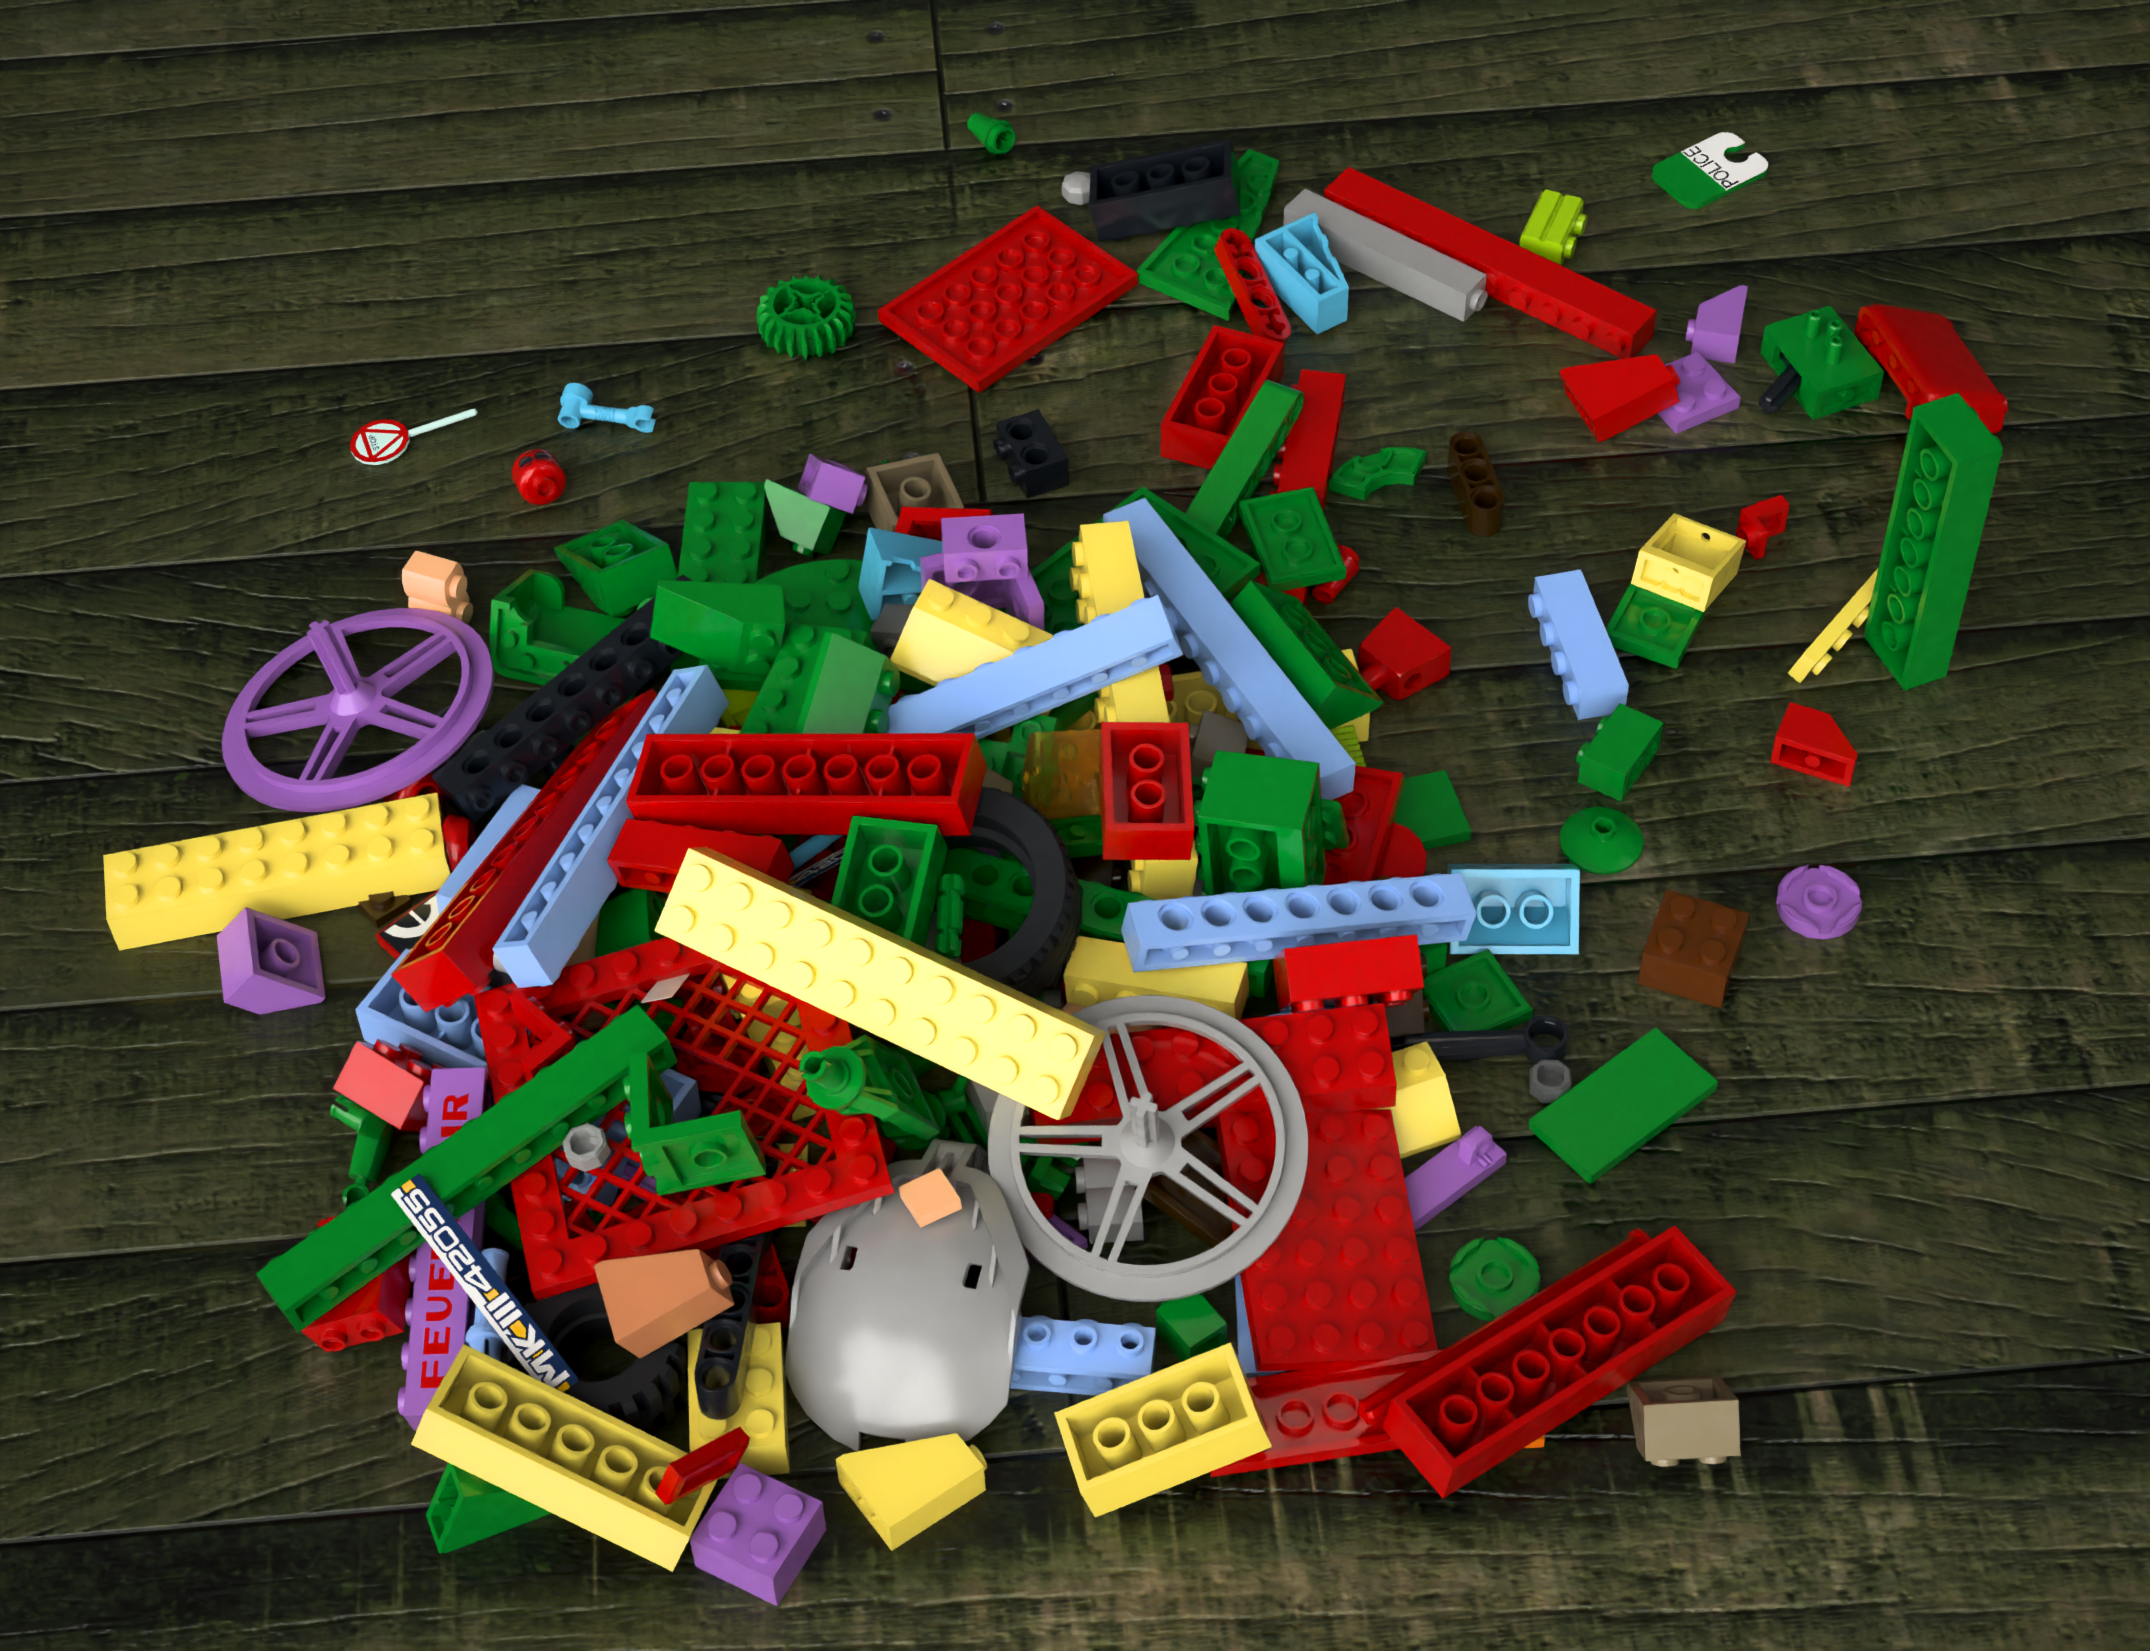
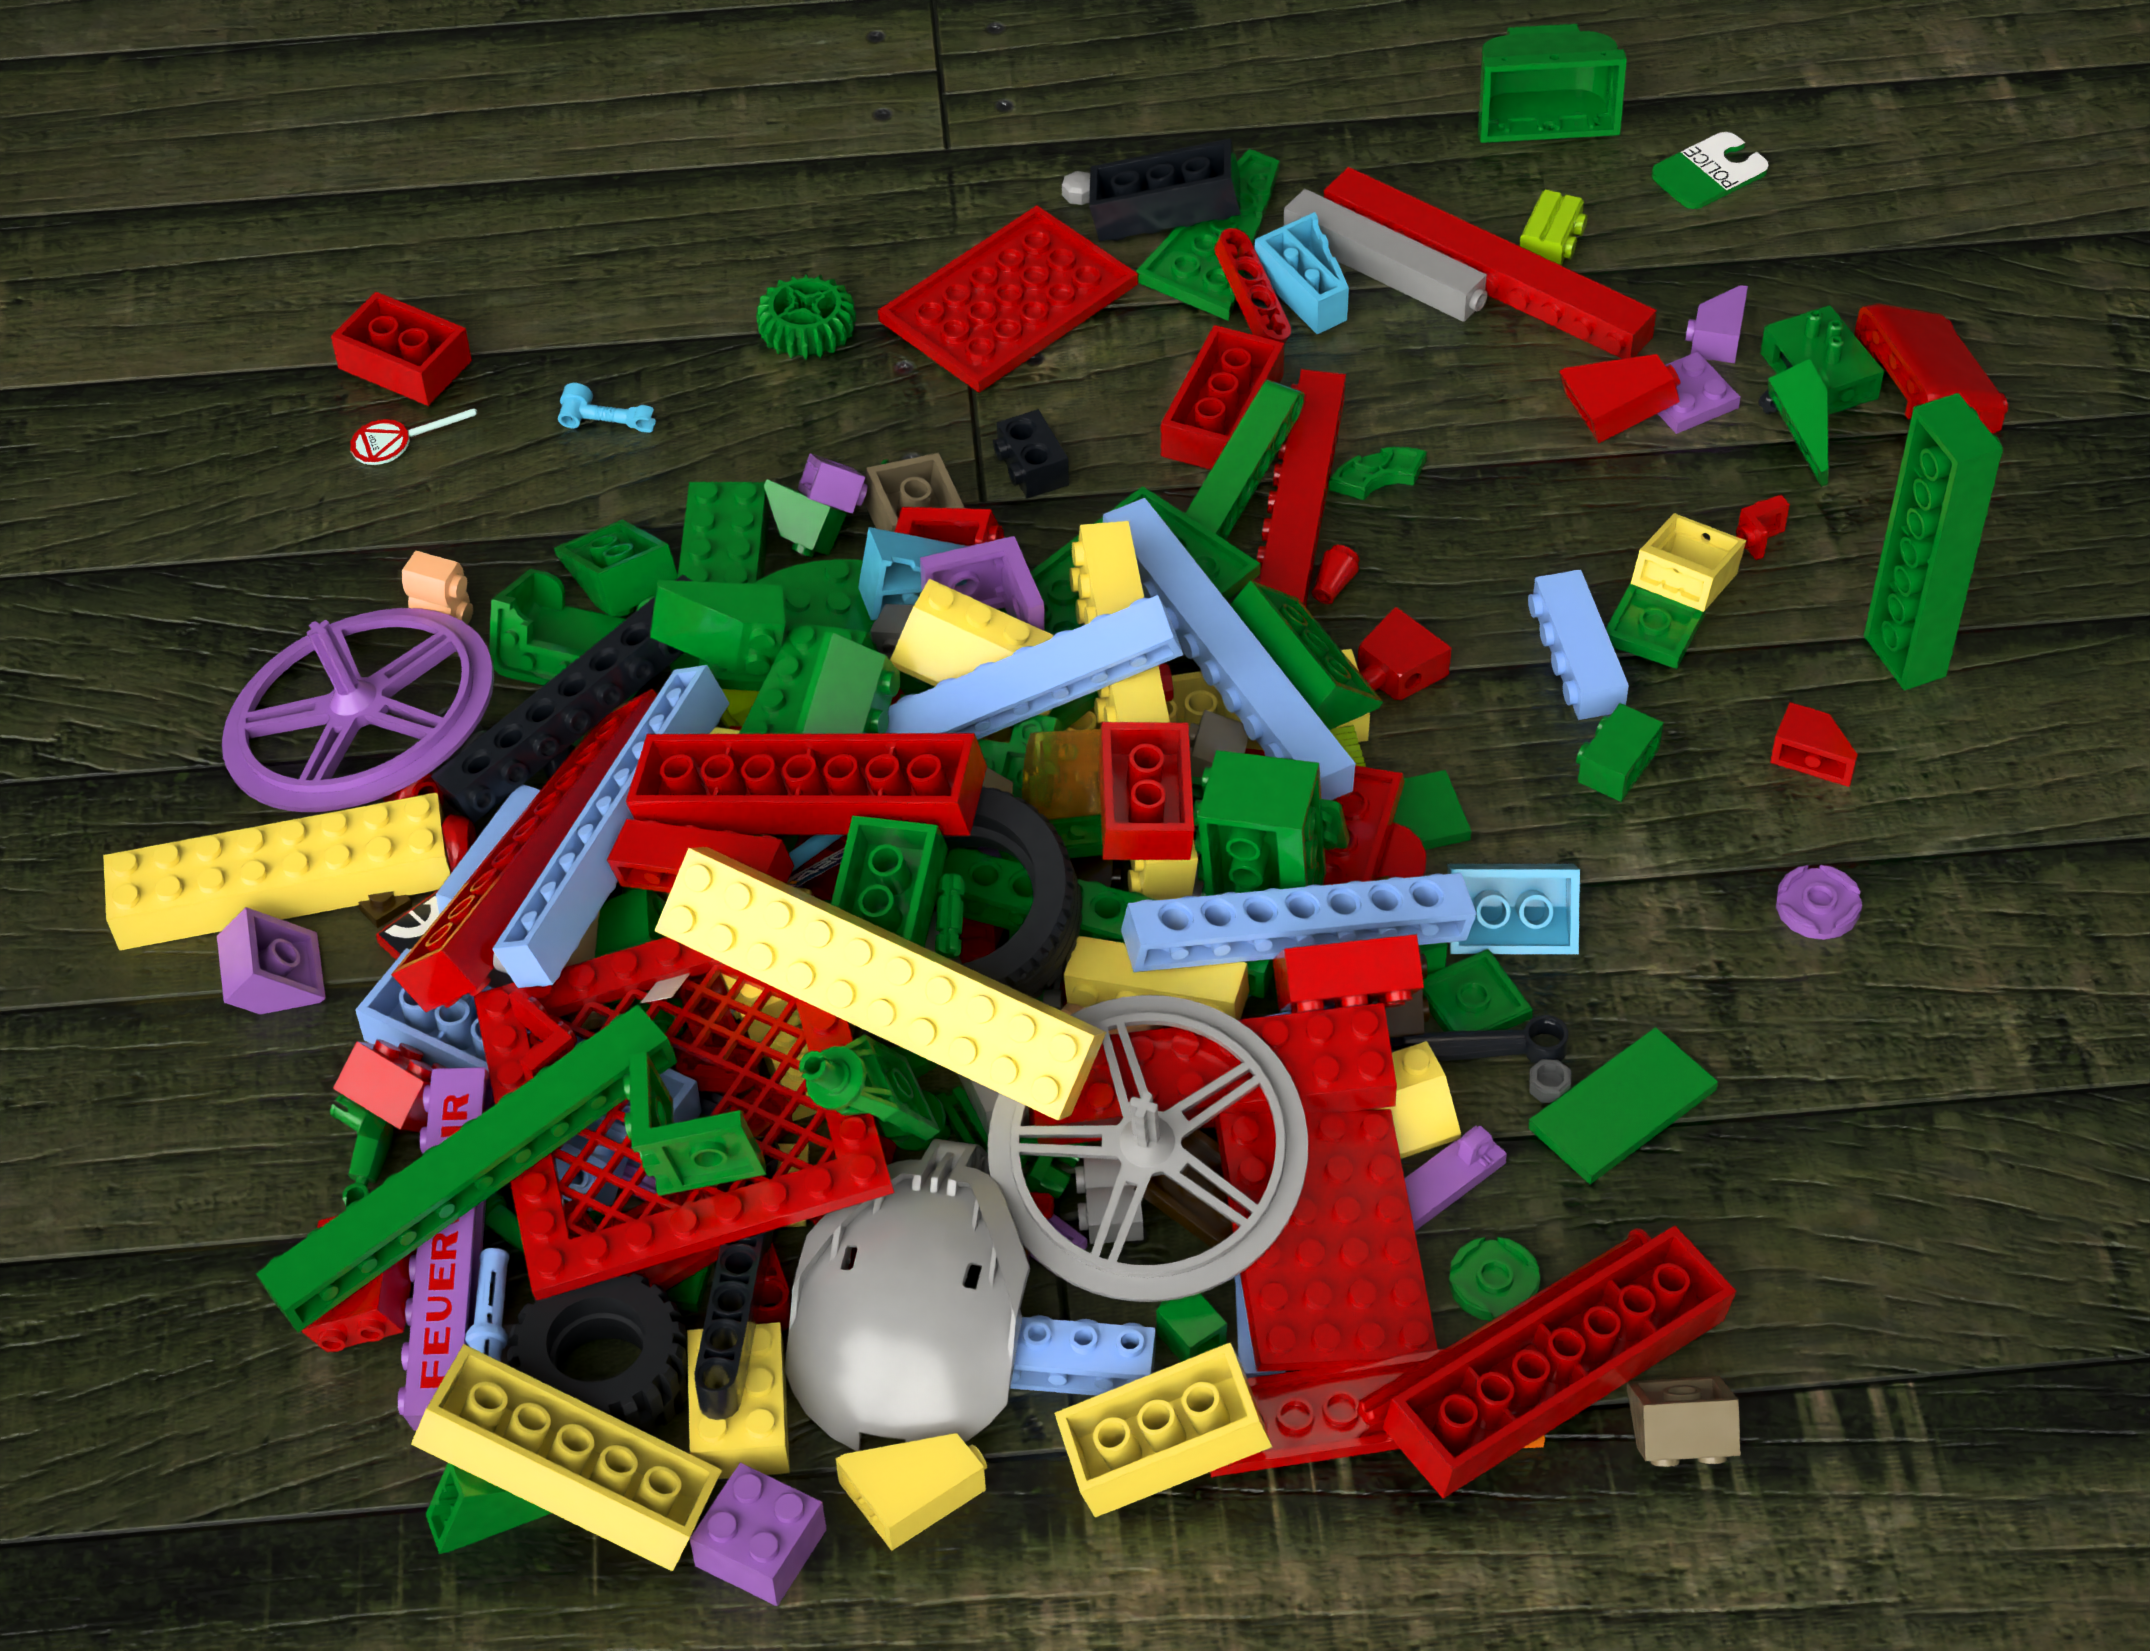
(401, 348): none -> red brick
(483, 1284): sticker -> none
(536, 474): red head -> none
(586, 1147): light grey tile -> none
(661, 1296): nougat slope -> none
(702, 1466): red tile -> none
(930, 1197): light nougat tile -> none
(954, 1098): green hand -> none
(984, 548): medium lavender brick -> none
(992, 132): green cone -> none
(1291, 539): green tile -> none
(1475, 484): dark brown beam -> none
(1550, 84): none -> green container
(1601, 840): green dish -> none
(1693, 948): reddish brown brick -> none
(1803, 405): none -> green slope
(1836, 633): light yellow plate -> none

